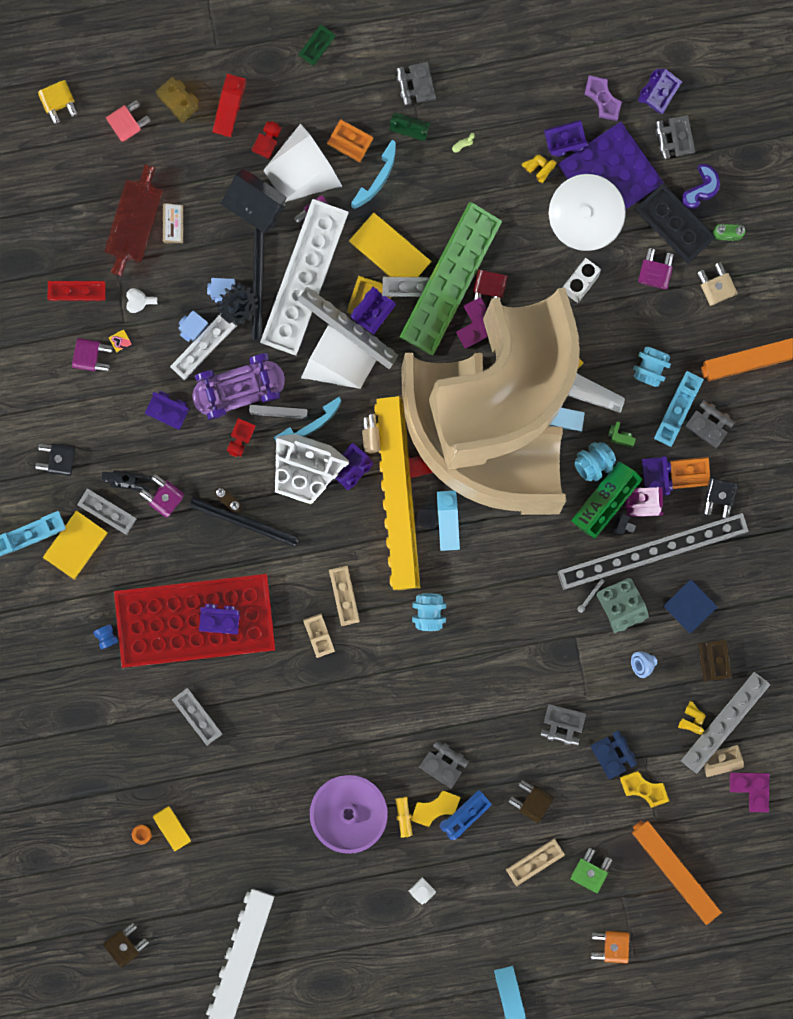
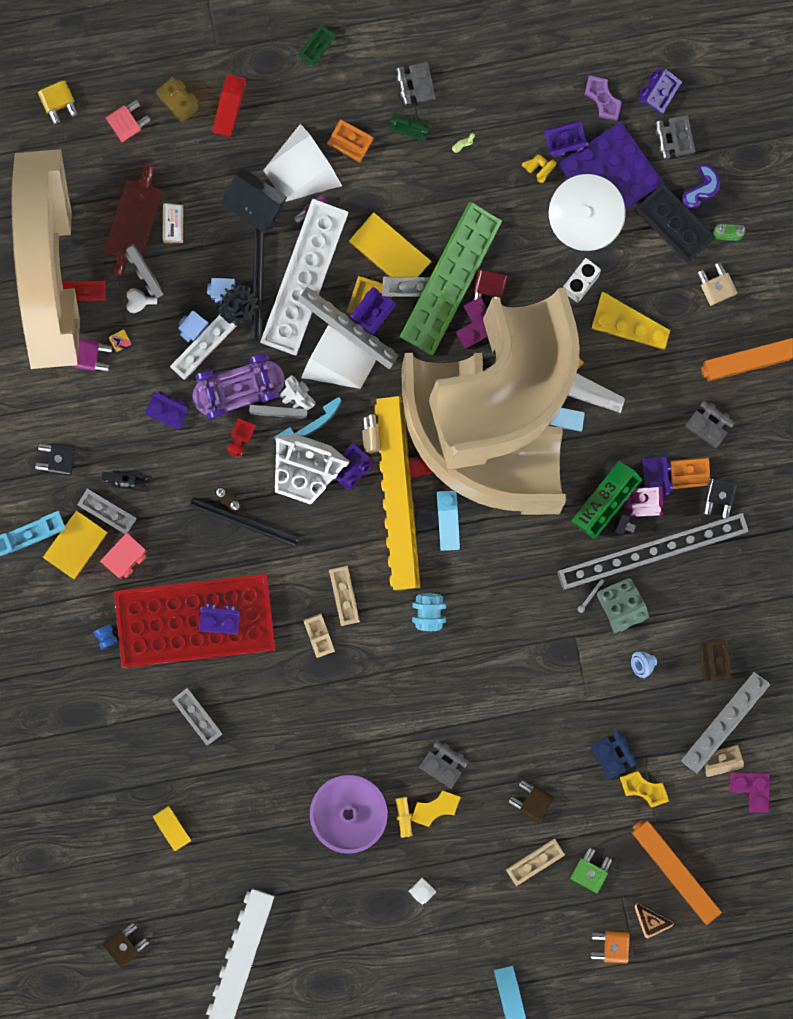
(39, 217): none -> tan piece
(124, 556): none -> coral slope
(141, 834): orange tile -> none
(143, 271): none -> light grey plate
(165, 498): magenta piece -> none
(265, 144): red plate -> none
(297, 393): none -> white plate
(363, 195): medium azure slope -> none
(465, 815): blue plate -> none
(566, 719): flat silver plate -> none
(596, 460): medium azure piece -> none
(622, 321): none -> yellow wing
(622, 439): bright green bracket -> none
(651, 366): medium azure piece -> none
(651, 922): none -> piece
(656, 273): magenta piece -> none
(678, 408): medium azure slope -> none
(690, 606): dark blue tile -> none
(699, 717): yellow piece -> none

